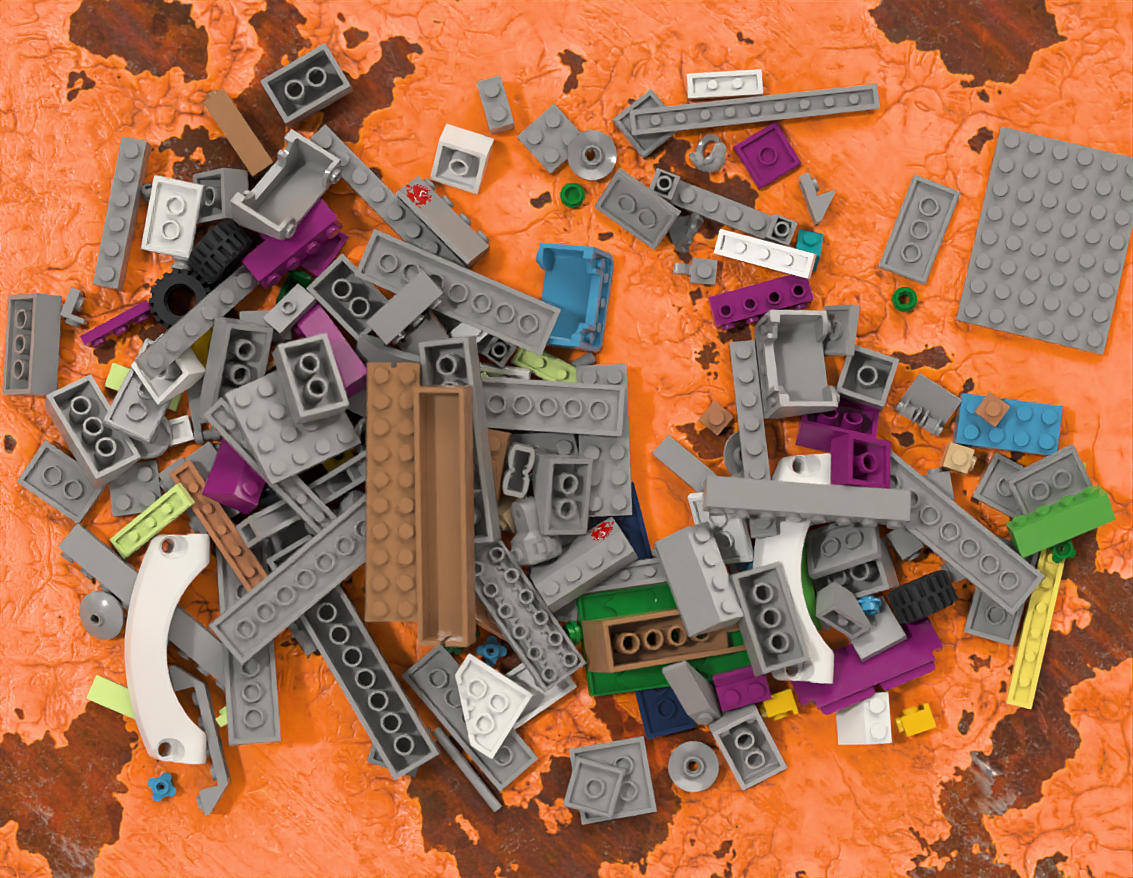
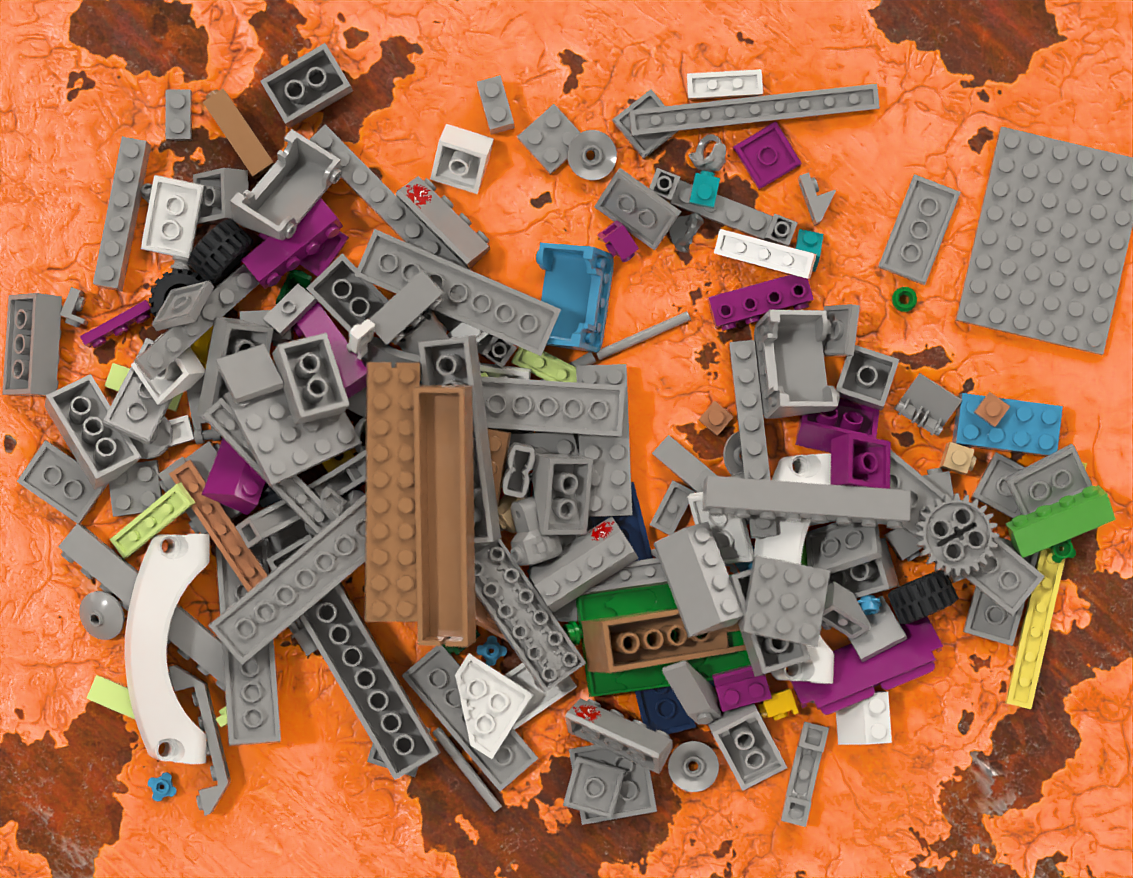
(178, 115): none -> light grey plate
(182, 305): none -> light grey tile
(249, 373): none -> light grey tile
(332, 503): none -> light grey tile
(359, 338): none -> white plate
(572, 195): green plate -> none
(618, 734): none -> light grey slope
(619, 241): none -> magenta brick
(643, 335): none -> light grey bar
(671, 508): none -> light grey plate
(700, 271): light grey plate -> none
(704, 189): none -> teal bracket
(785, 601): none -> light grey plate
(804, 774): none -> light grey slope
(915, 720): yellow brick -> none
(967, 555): none -> light grey gear

